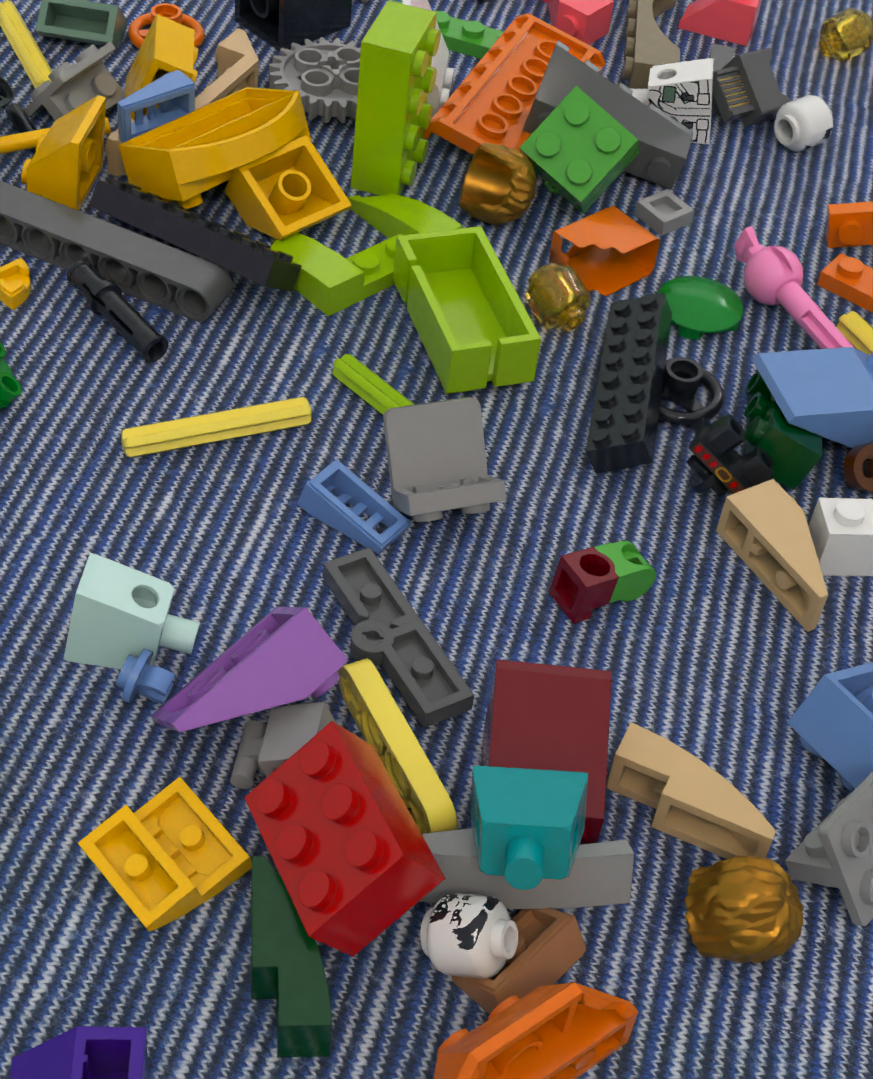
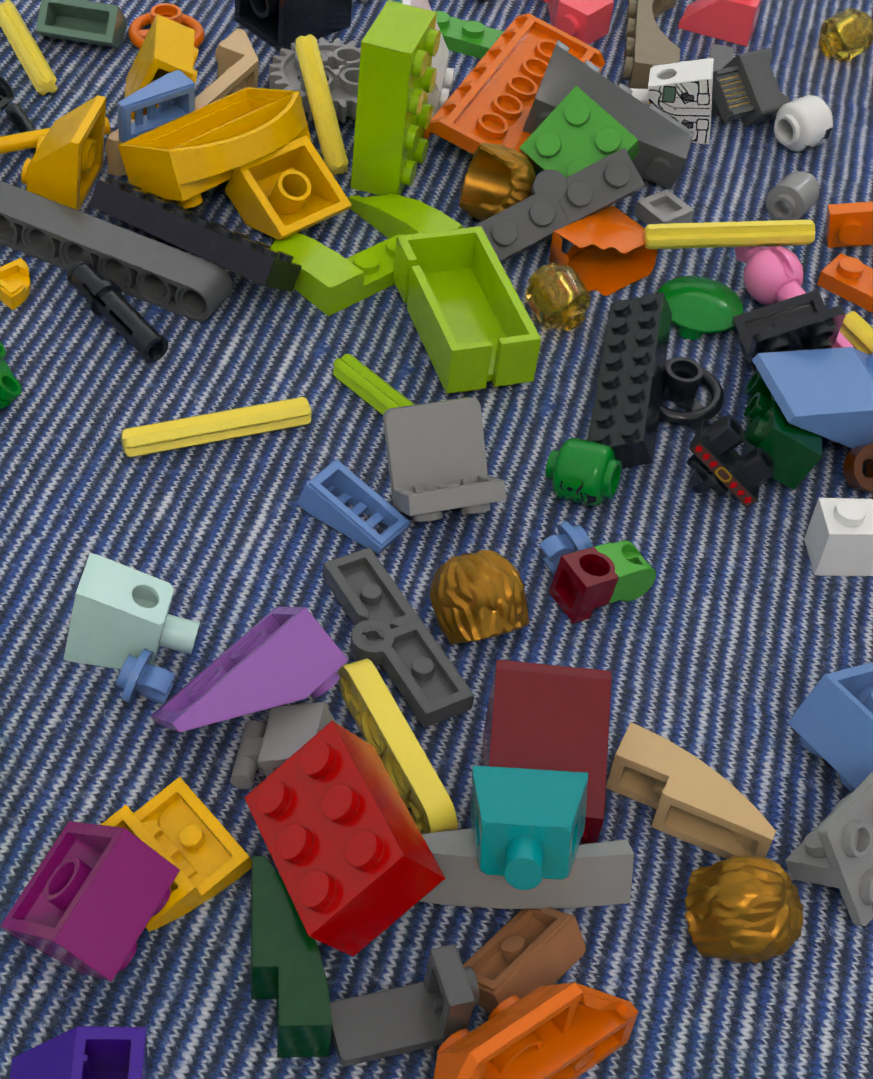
(77, 84): light grey bracket -> none
(92, 898): none -> magenta slope
(321, 104): none -> light yellow axle
(408, 1015): none -> dark grey bracket
(468, 935): white head -> none
(478, 597): none -> pearl gold hair
(561, 202): none -> dark grey hinge
(567, 541): none -> medium blue plate
(584, 472): none -> green head
(729, 234): none -> light yellow axle
(776, 544): tan slope -> none
(788, 326): none -> black bracket
(792, 196): none -> light grey brick

